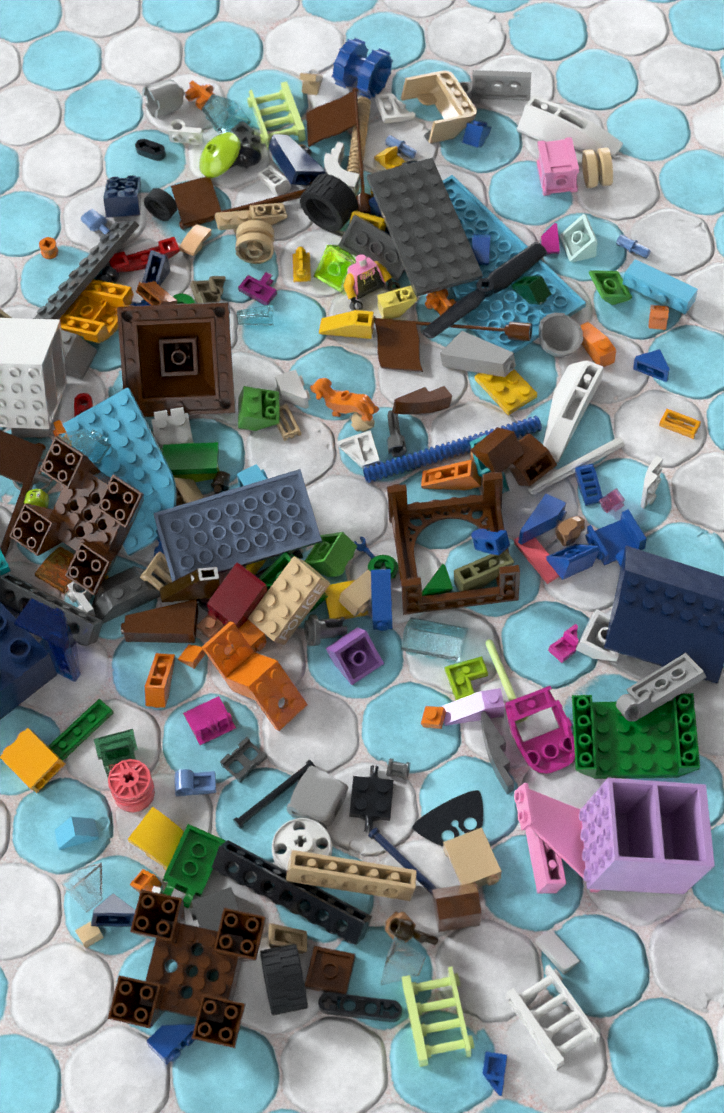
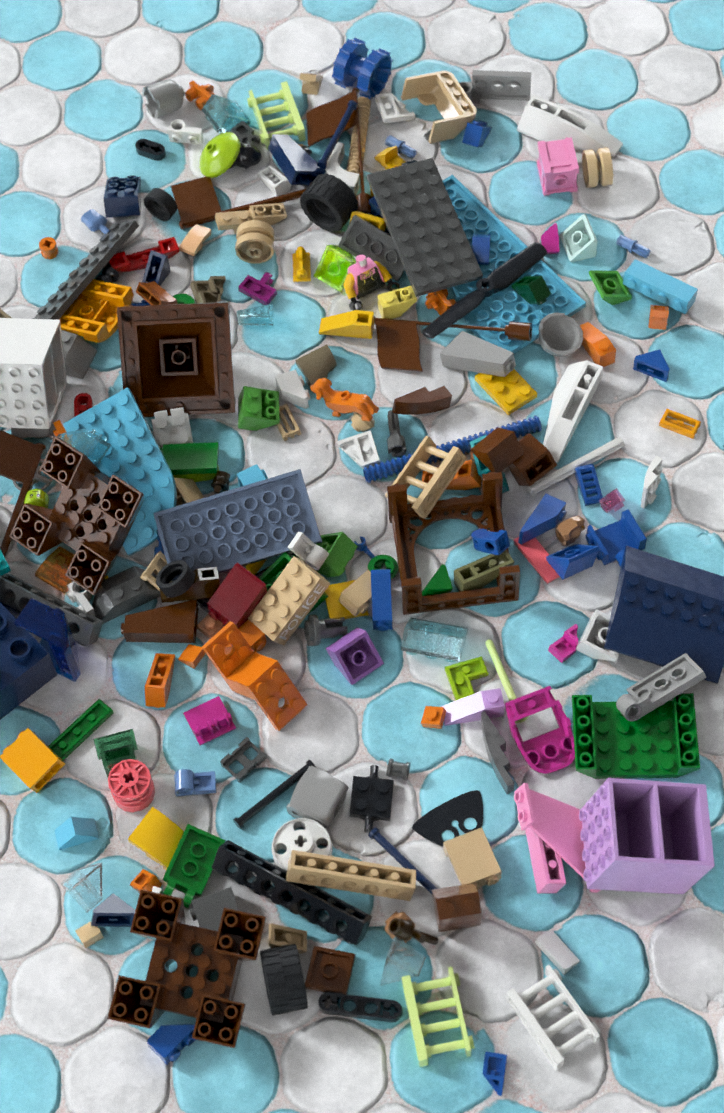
(180, 585): none -> black tyre
(308, 551): none -> white plate
(316, 364): none -> dark tan slope
(352, 105): none -> dark blue bar
(440, 480): none -> tan fence

